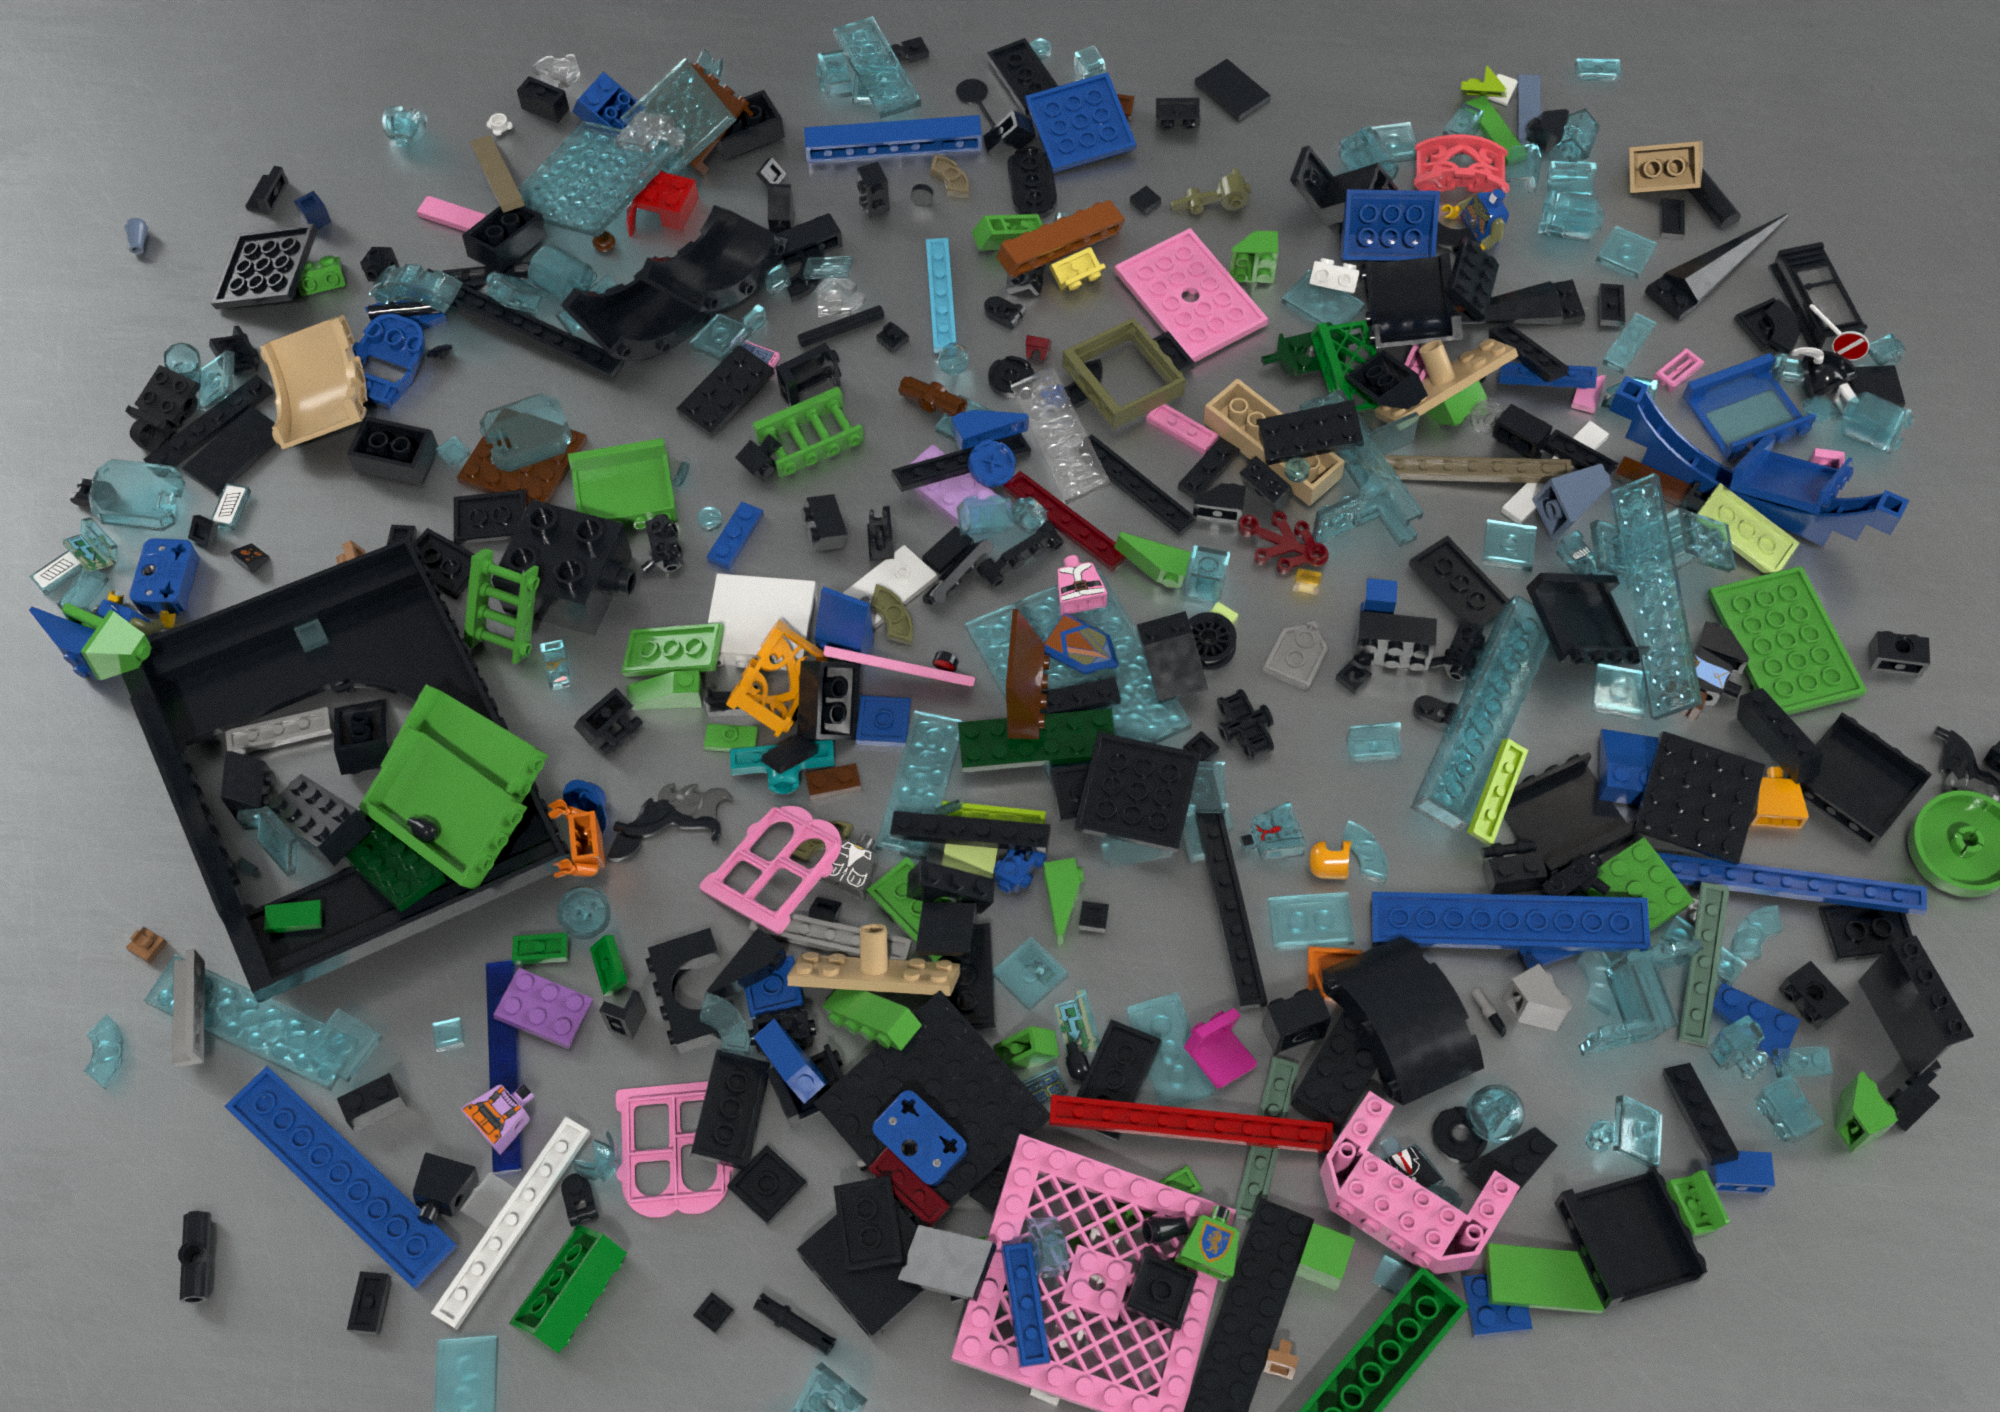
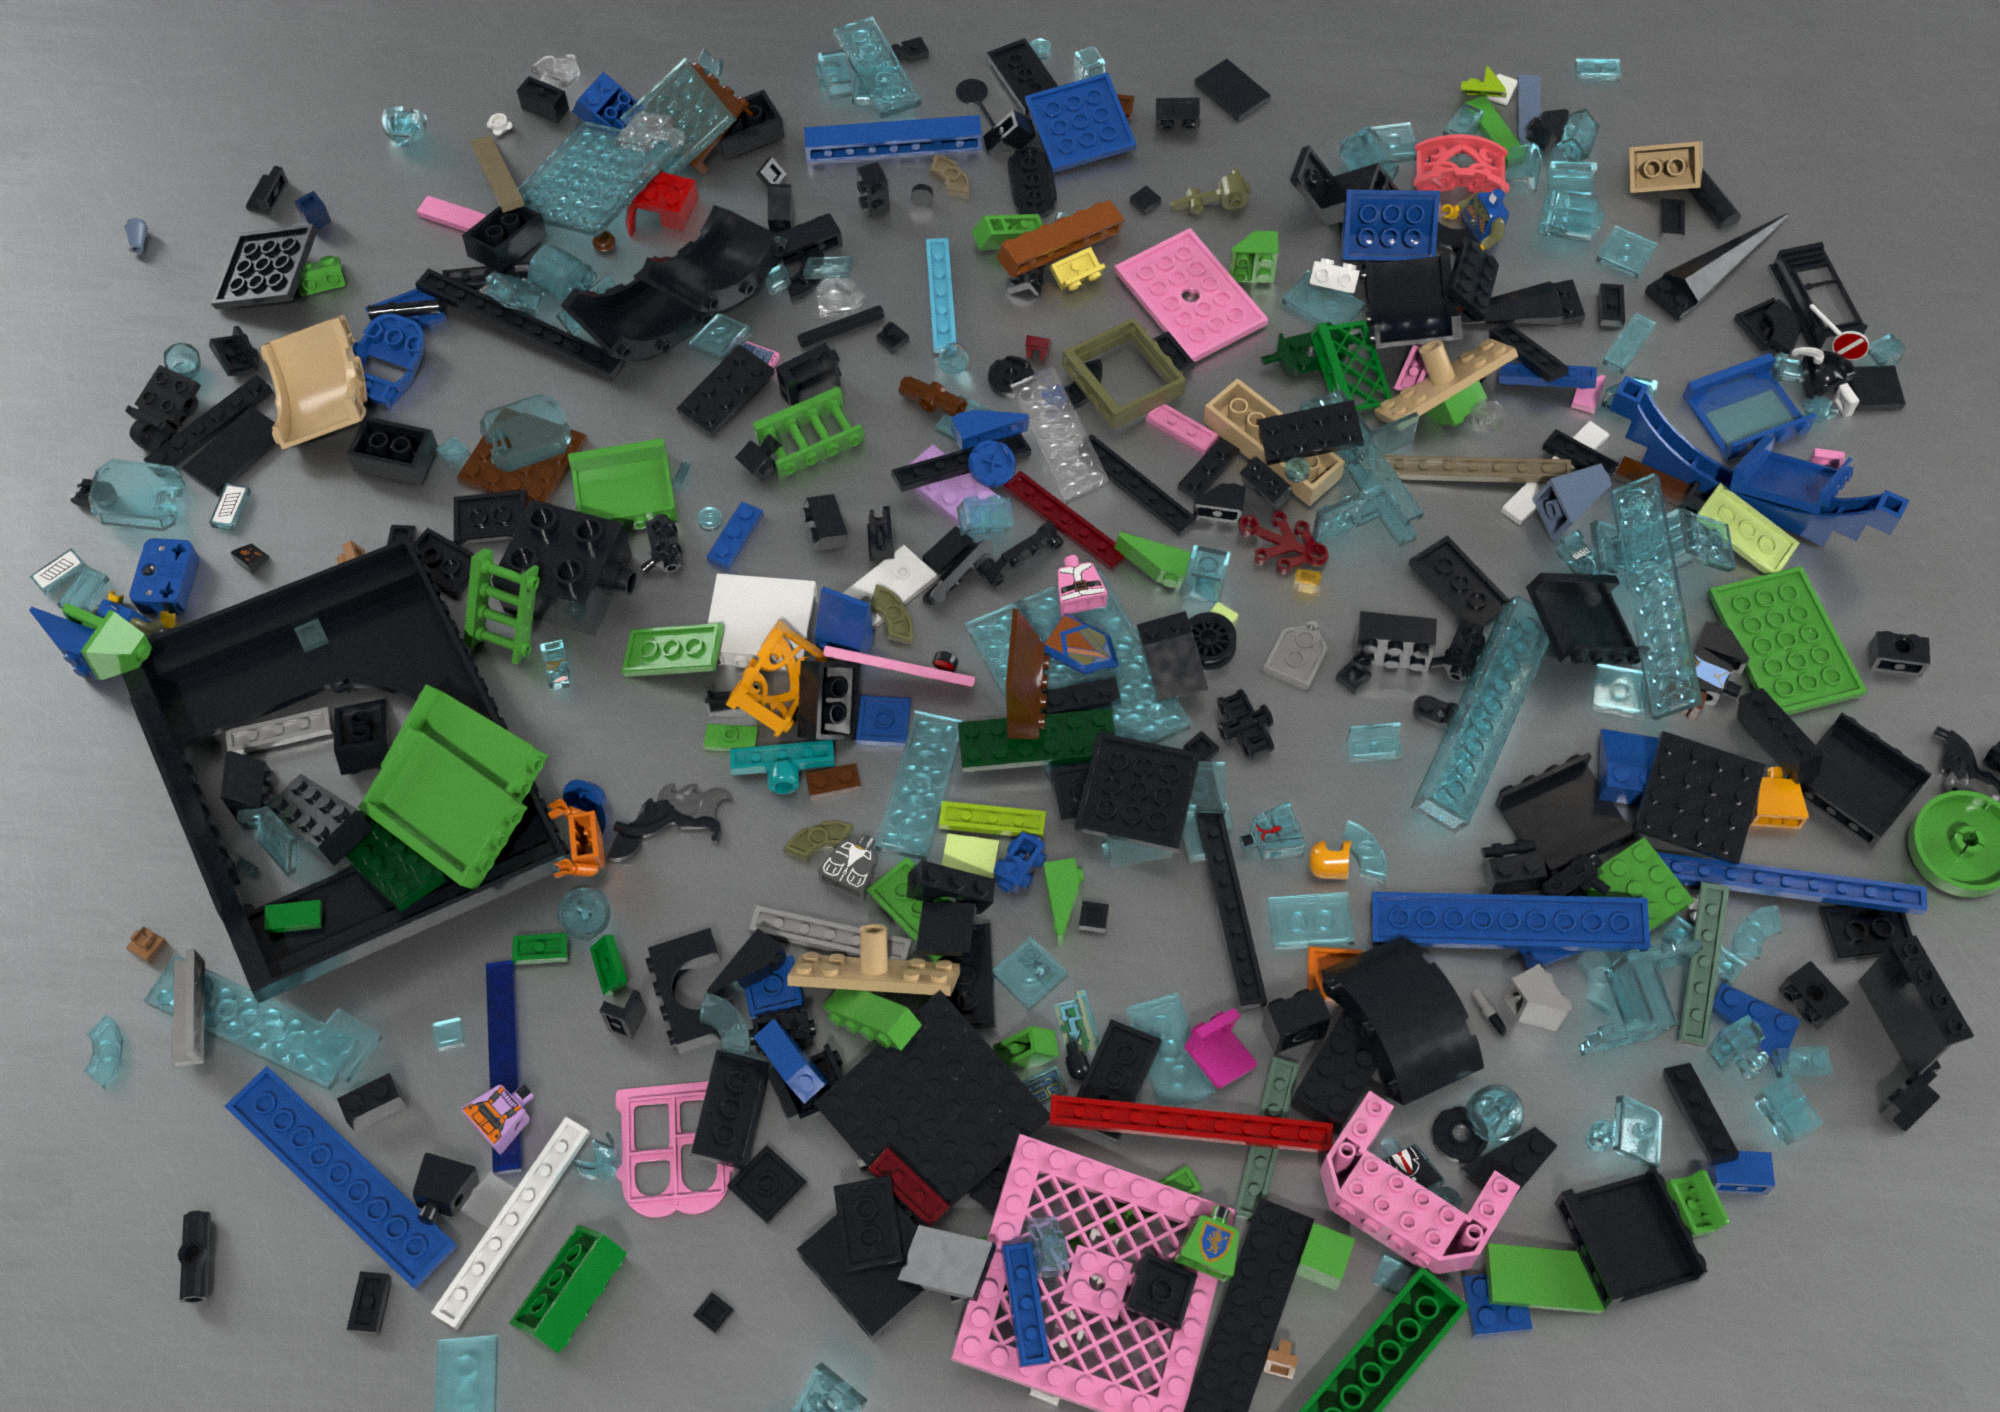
(92, 546): clear light blue panel -> none
(203, 531): black plate -> none
(216, 381): clear light blue tile -> none
(376, 261): black brick -> none
(416, 285): clear light blue brick -> none
(423, 828): black cylinder -> none
(439, 351): black plant -> none
(543, 1008): medium lavender plate -> none
(577, 1190): black plate -> none
(603, 717): black brick -> none
(668, 690): bright green slope -> none
(745, 903): bright pink window -> none
(756, 319): clear light blue tile -> none
(789, 754): black tile -> none
(795, 1324): black pin -> none
(825, 909): black tile -> none
(927, 1130): blue axle -> none
(948, 808): clear light blue piece -> none
(970, 831): black plate -> none
(997, 308): black plate -> none
(1028, 514): clear light blue head -> none
(1161, 1229): black cone -> none
(1380, 596): blue panel -> none
(1388, 382): black slope -> none
(1497, 791): lime plate -> none
(1509, 545): clear light blue tile -> none
(1522, 432): black brick -> none
(1668, 380): bright pink tile -> none
(1863, 1113): bright green slope -> none
(1875, 422): clear light blue cylinder -> none

